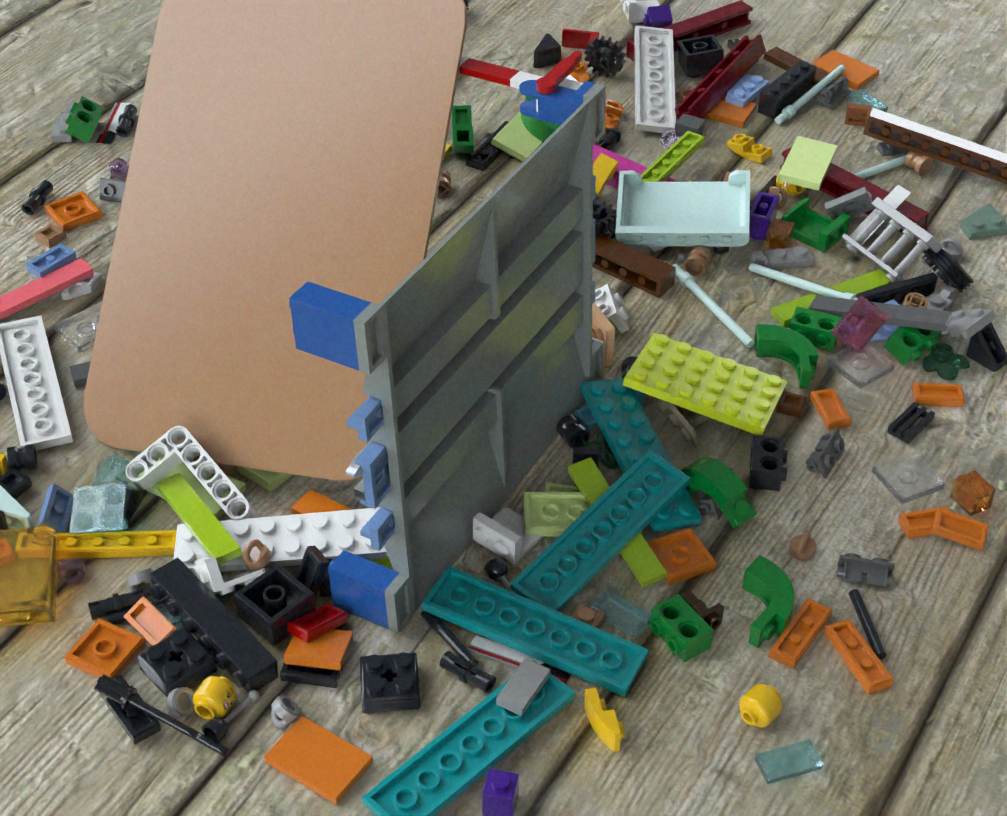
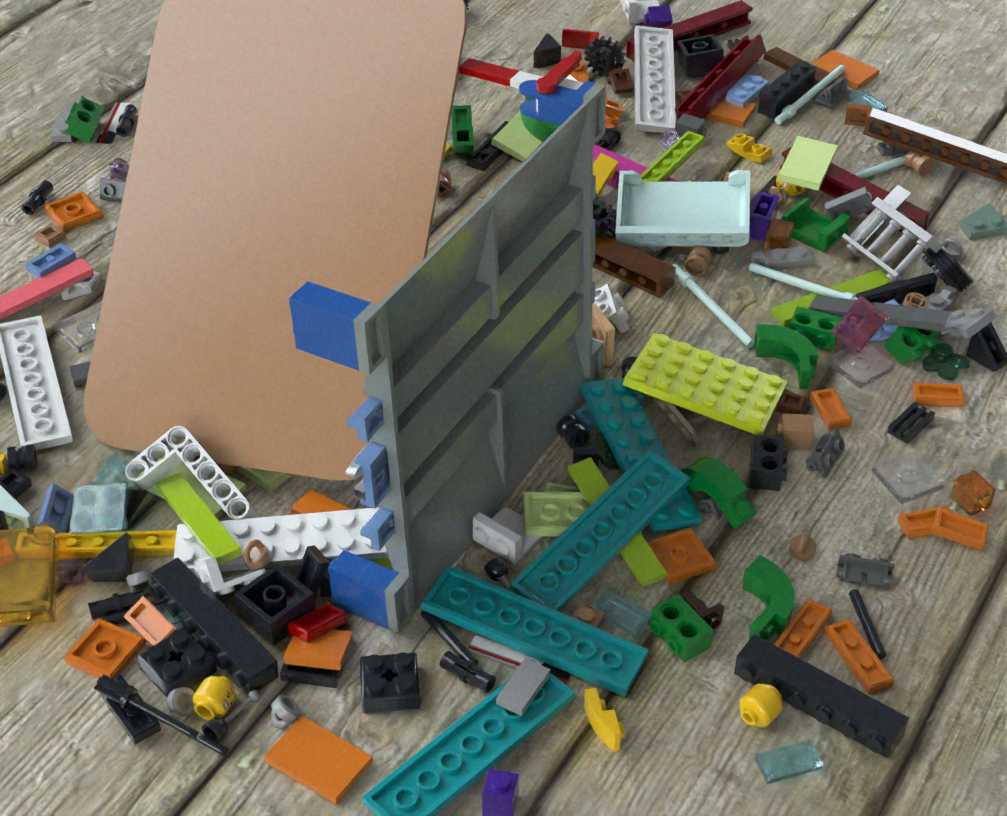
(113, 562): none -> black slope
(620, 81): none -> reddish brown bracket
(796, 431): none -> medium nougat brick
(822, 696): none -> black brick

